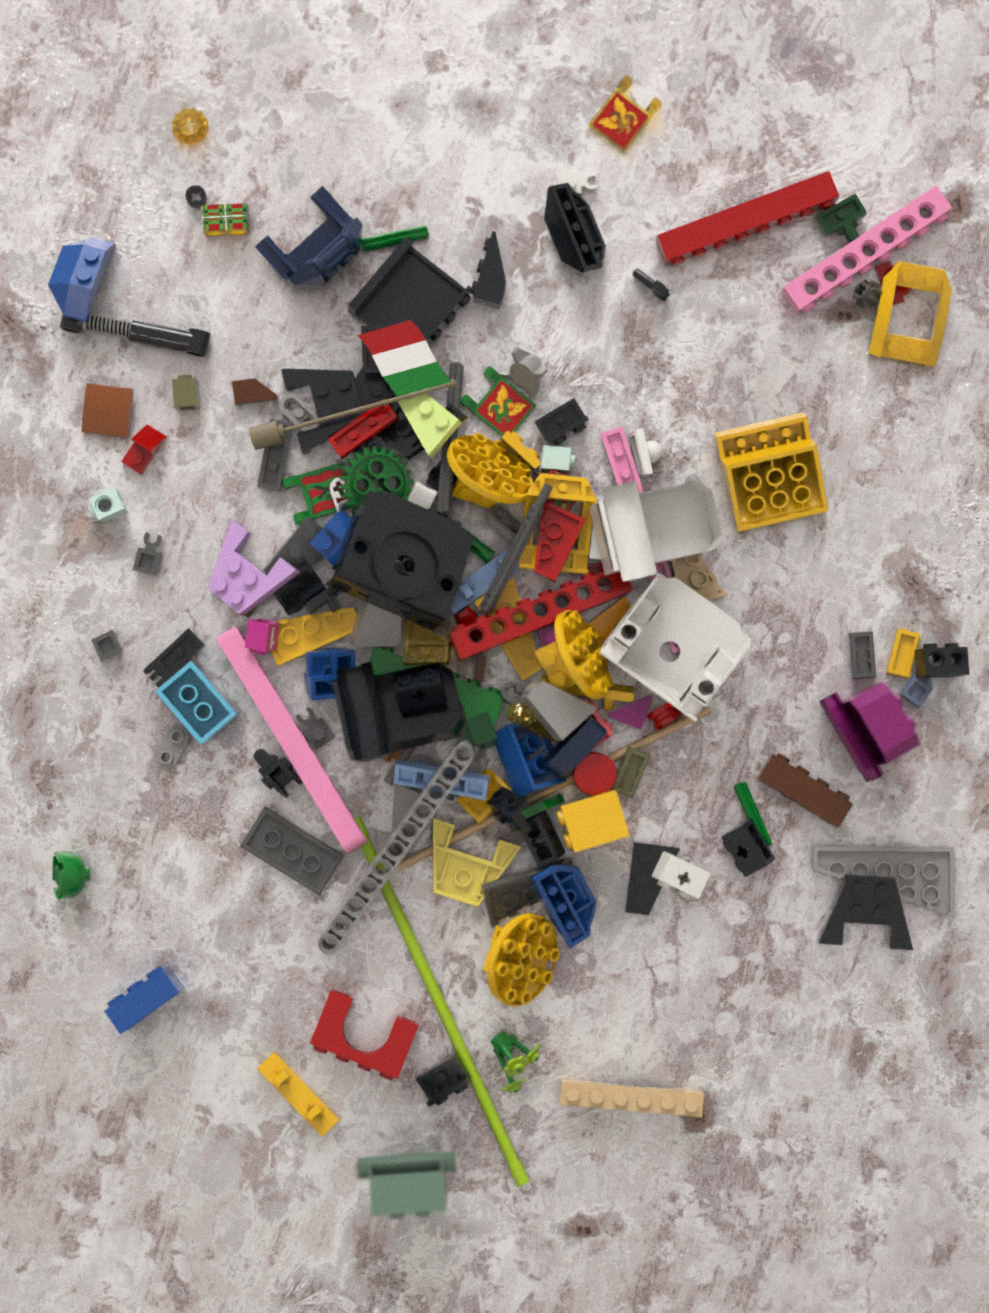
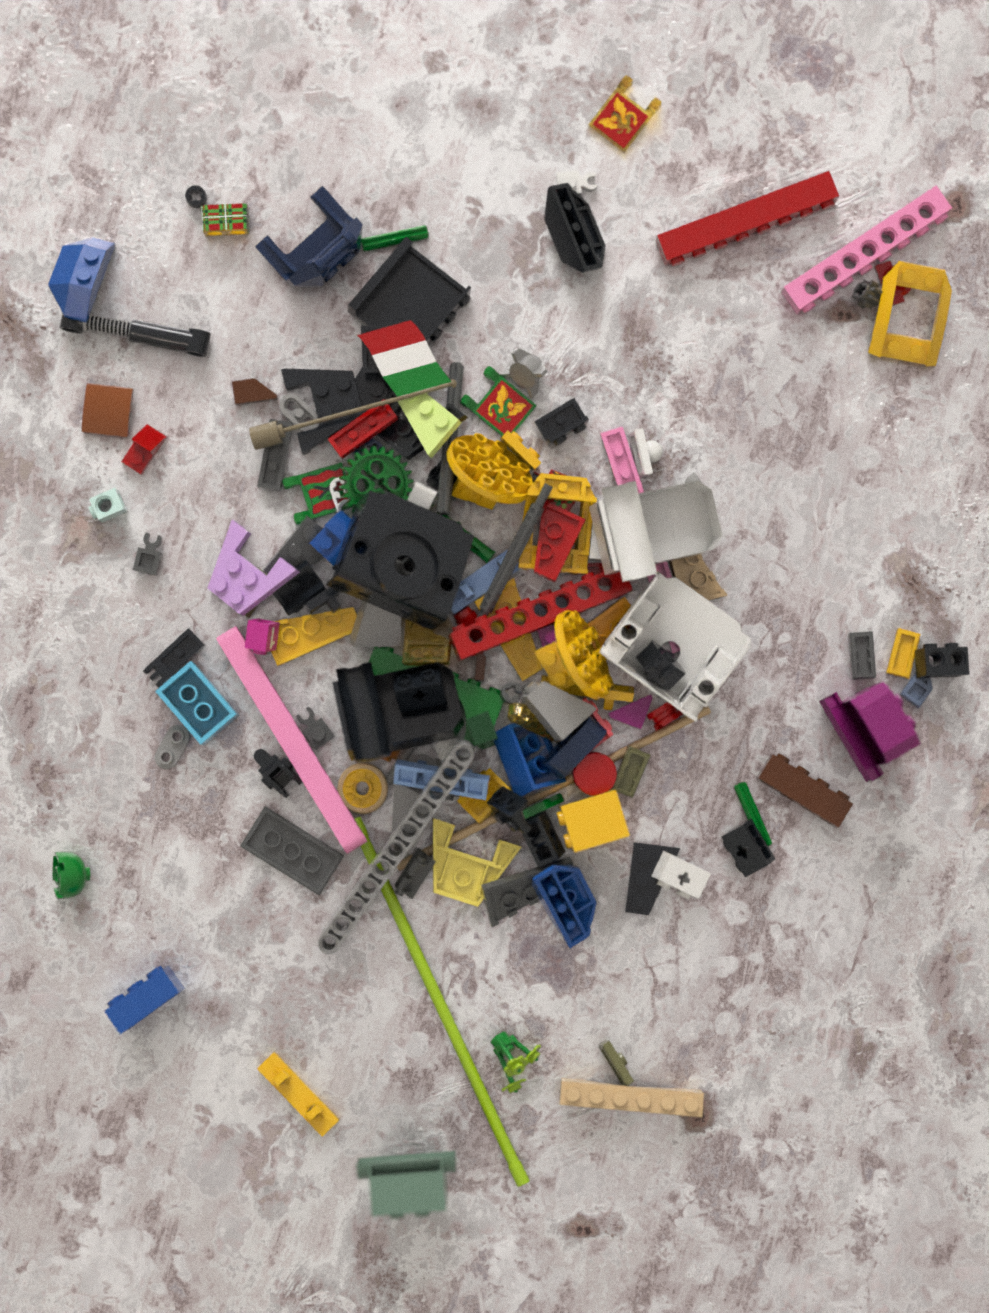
(107, 645): dark grey plate -> none
(186, 393): olive brick -> none
(199, 129): clear yellow gear -> none
(321, 670): blue brick -> none
(330, 1037): red arch -> none
(377, 788): none -> wheel
(414, 874): none -> dark grey hinge
(443, 1080): black bracket -> none
(491, 281): black slope -> none
(502, 522): light grey plate -> none
(519, 959): yellow bracket -> none
(557, 459): light aqua brick -> none
(616, 1062): none -> olive plate
(657, 287): black bar -> none
(660, 665): none -> black hinge
(771, 471): yellow slope -> none
(842, 218): dark green hinge -> none
(868, 902): black wing -> none
(921, 873): light grey wing -> none

